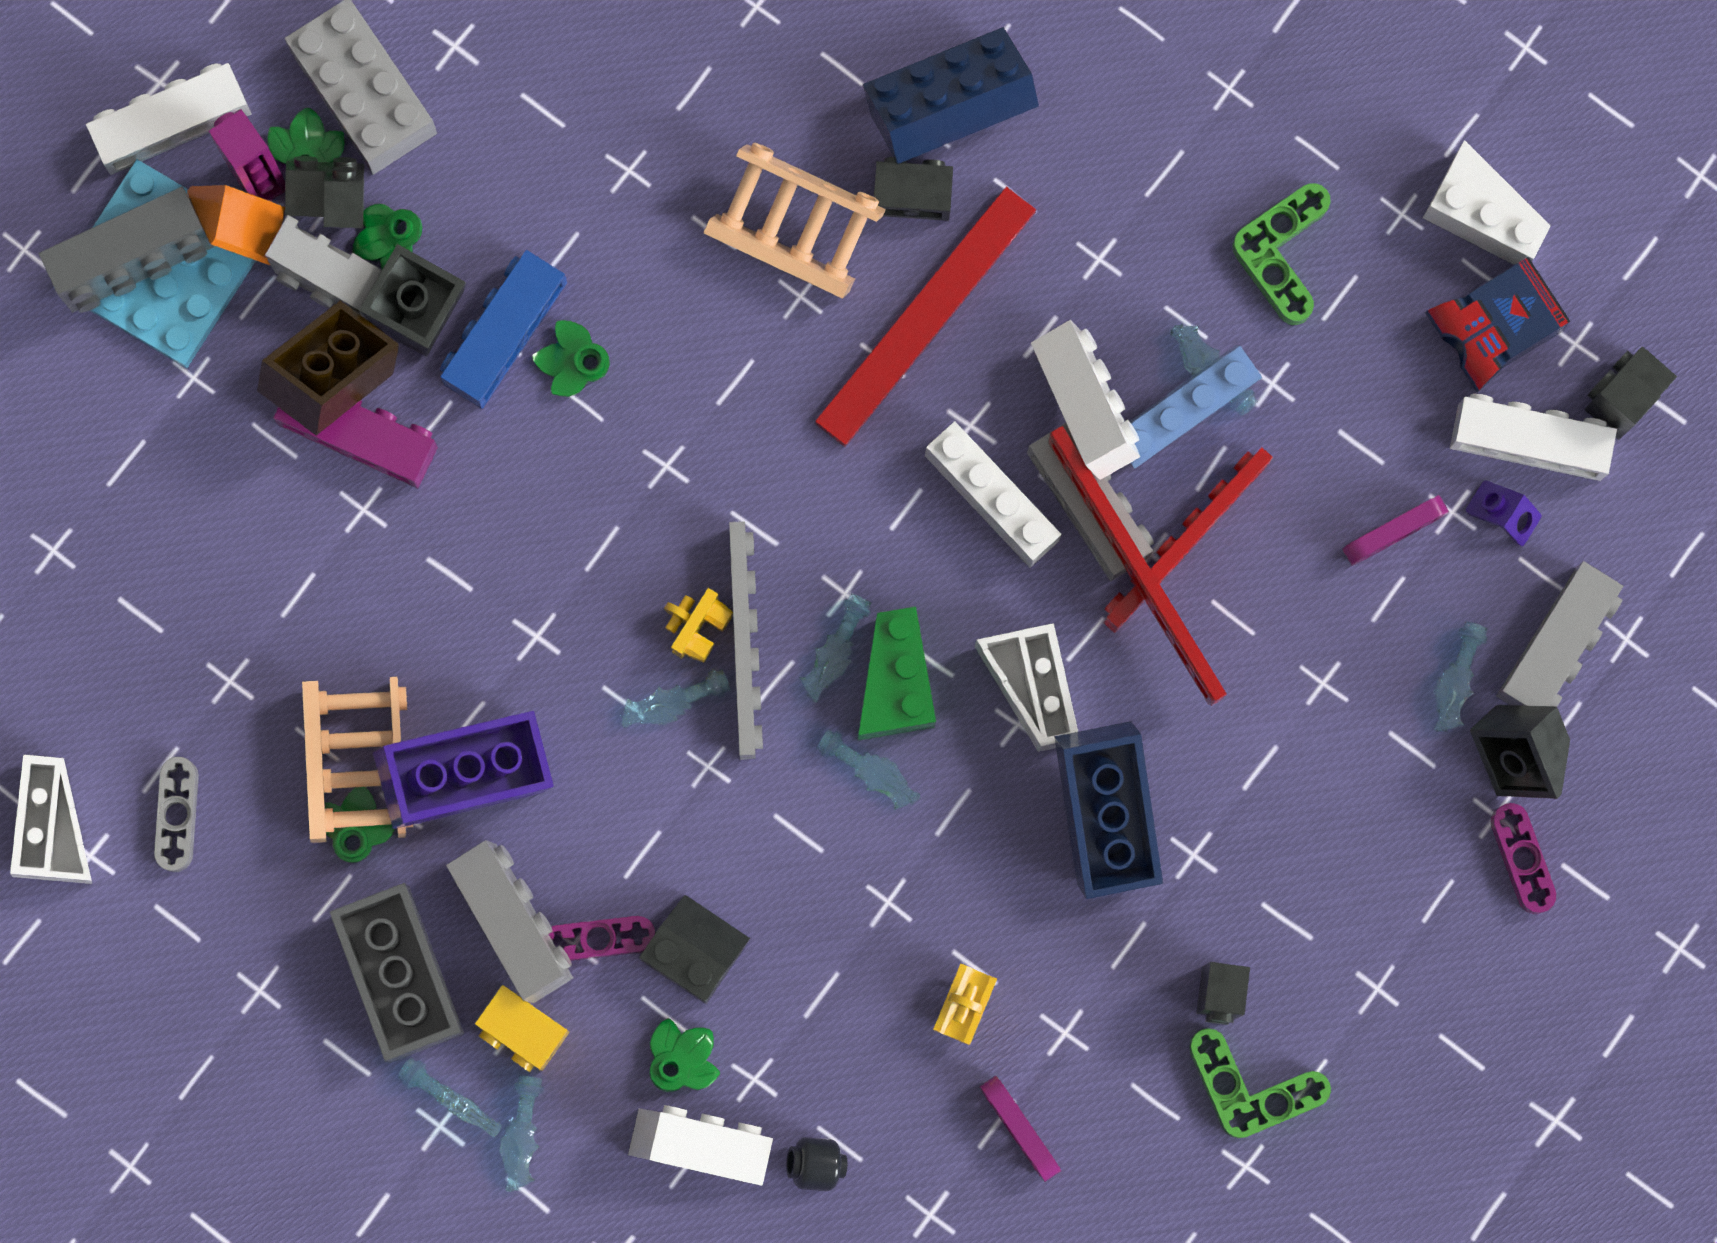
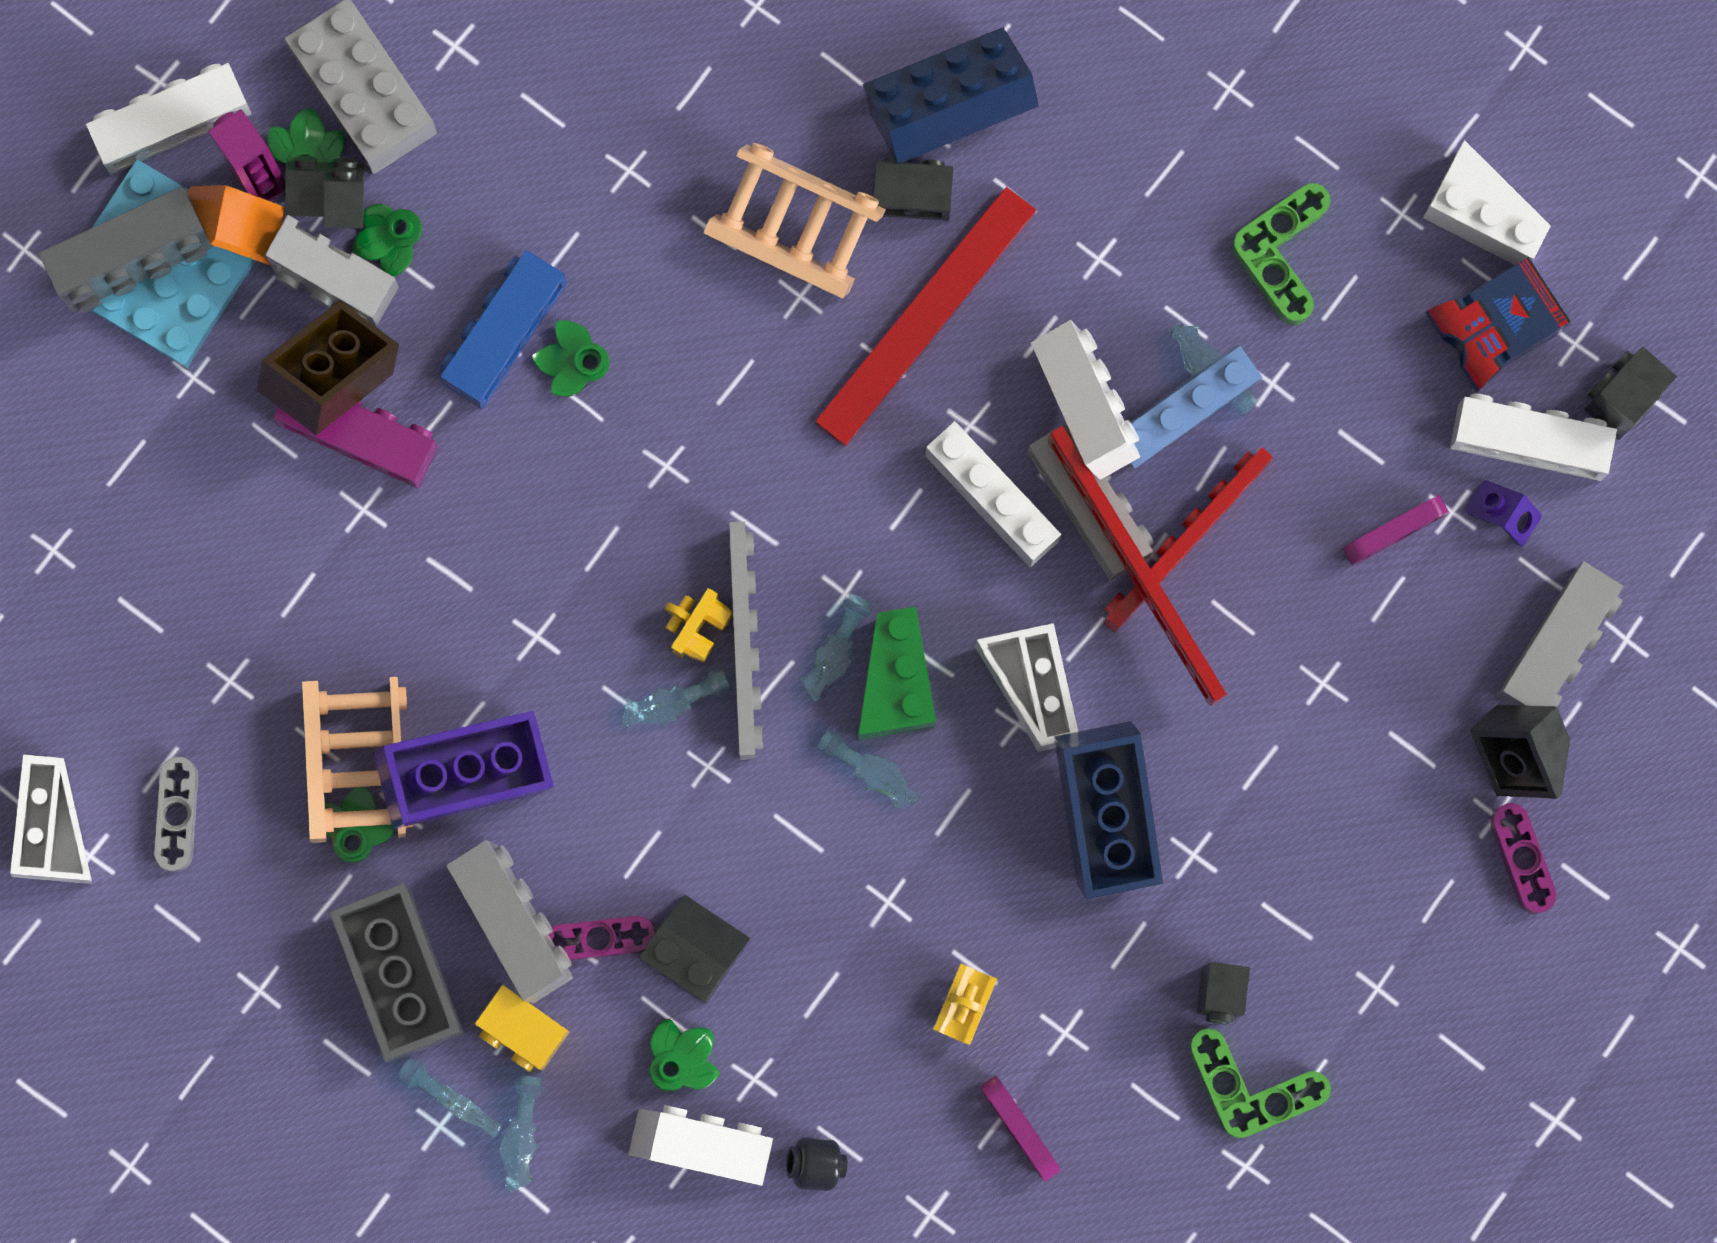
(412, 300): pearl dark grey slope -> none
(1454, 685): clear light blue piece -> none

